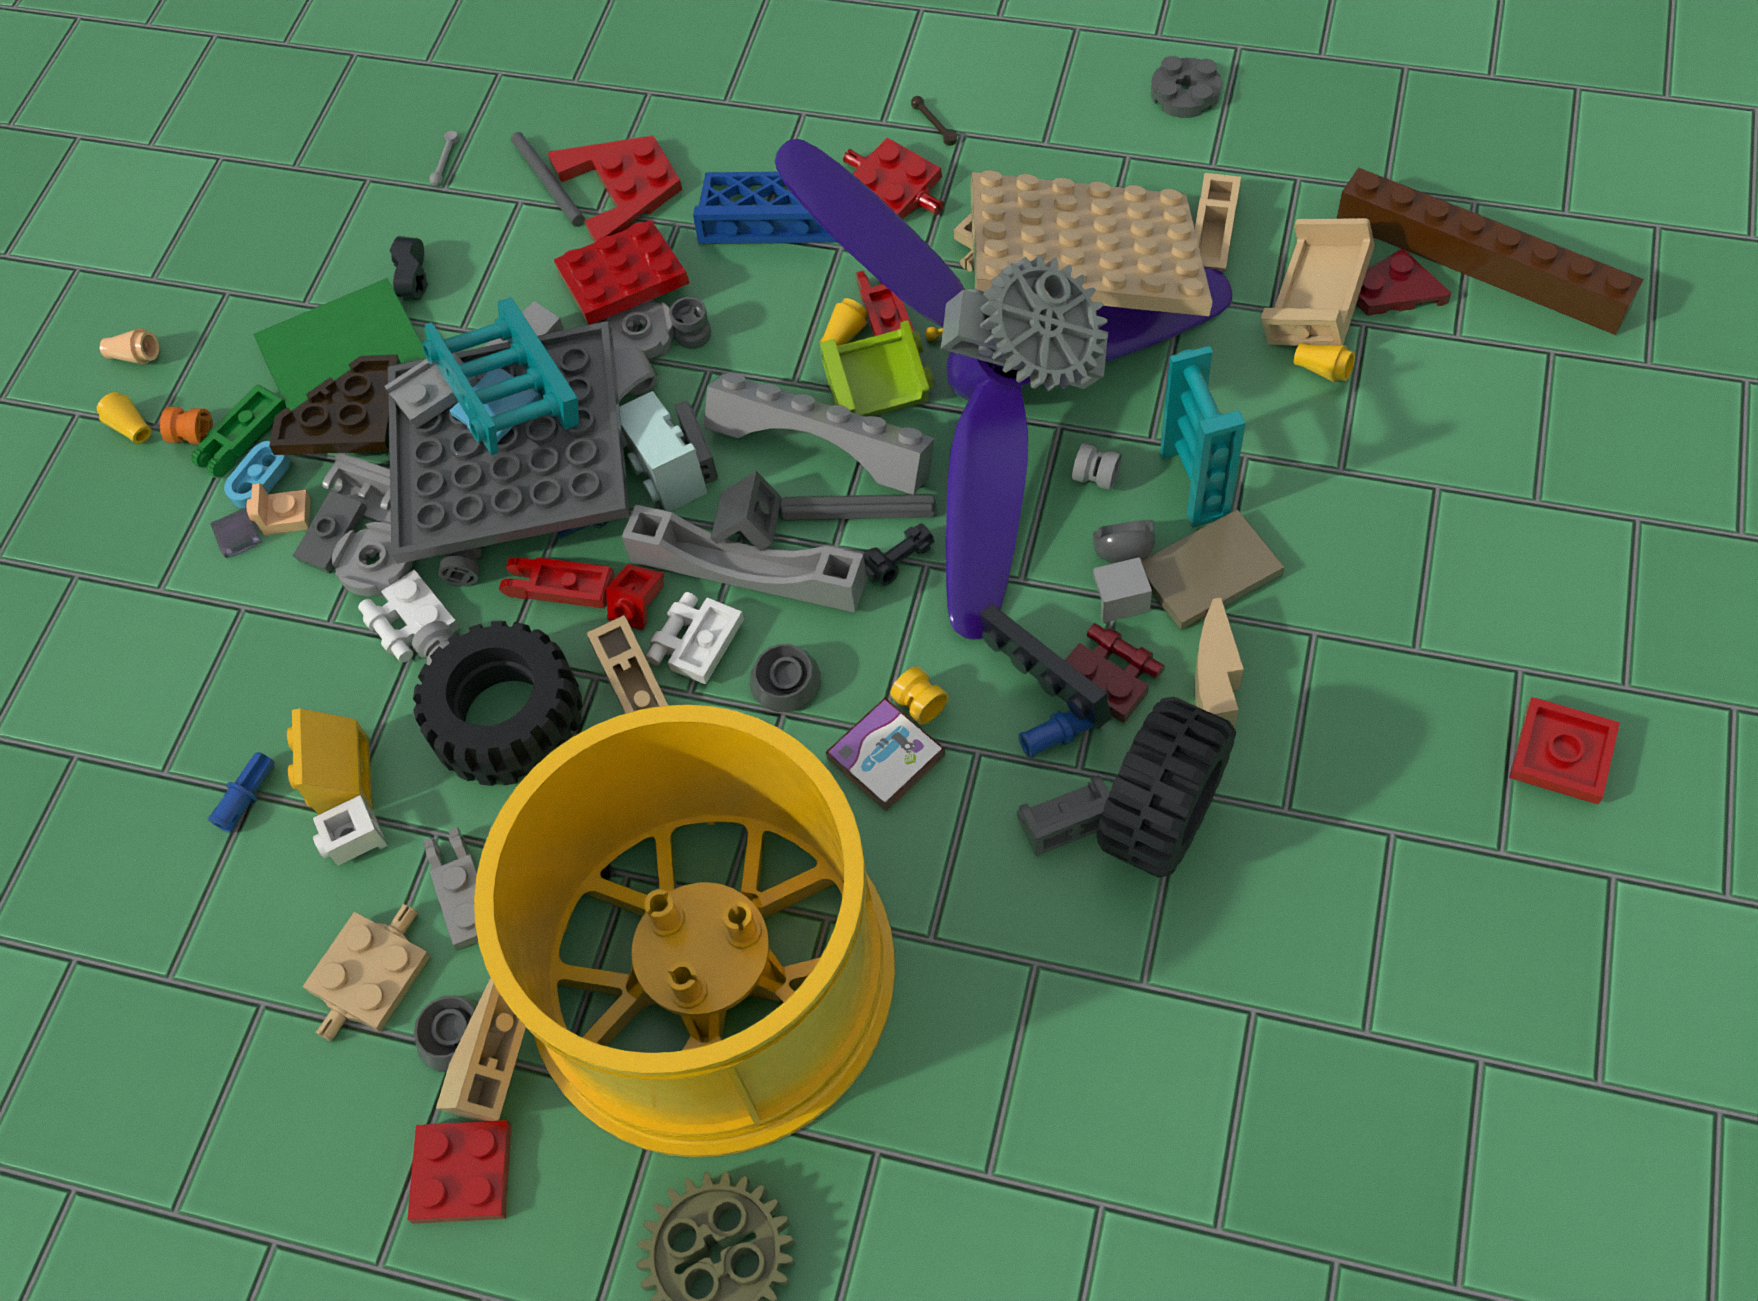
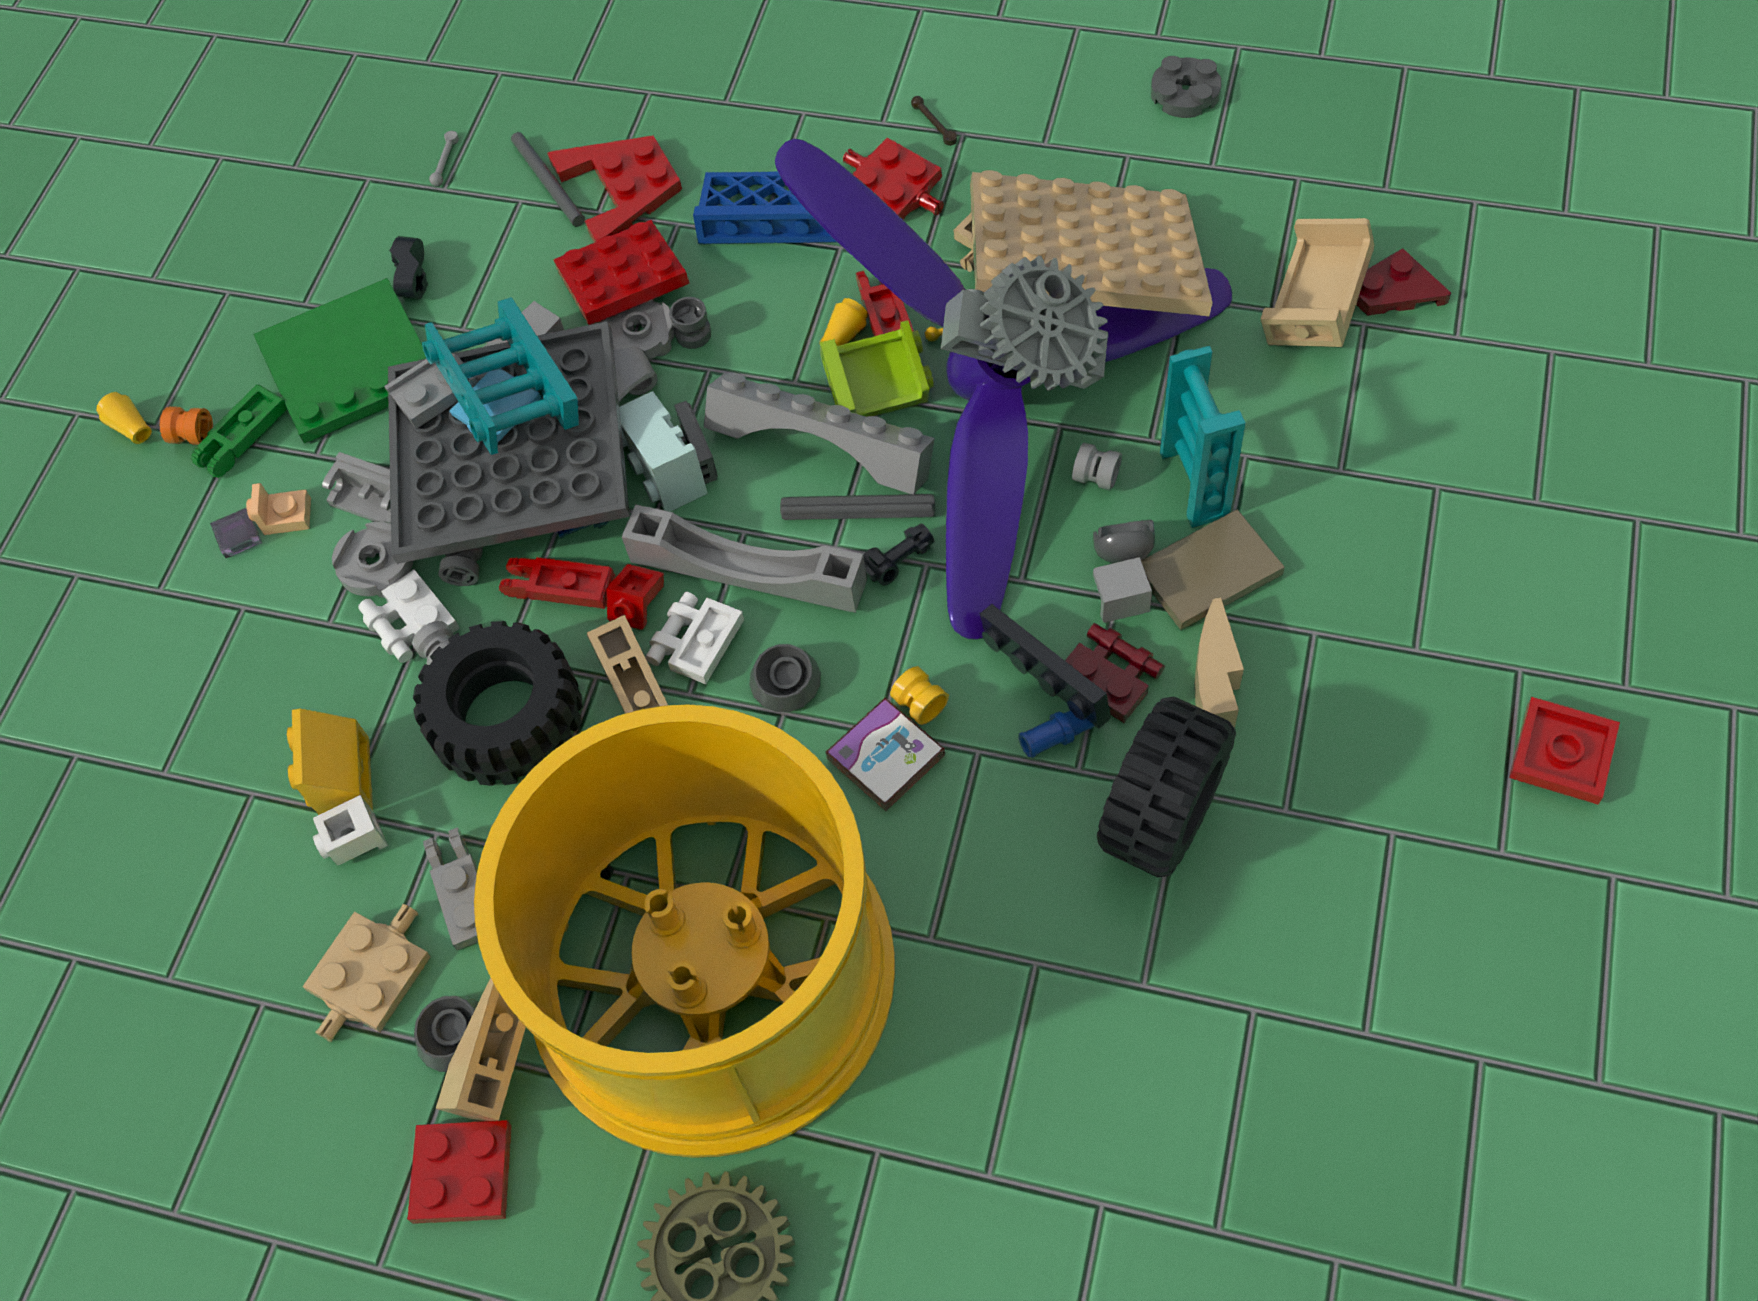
(133, 346): light nougat cone -> none
(241, 793): blue axle -> none
(255, 470): medium azure plate -> none
(333, 520): dark grey plate -> none
(340, 413): dark brown plate -> none
(748, 507): dark grey panel -> none
(1064, 817): dark grey hinge -> none
(1216, 218): tan slope -> none
(1327, 361): yellow cone -> none
(1491, 251): reddish brown brick -> none

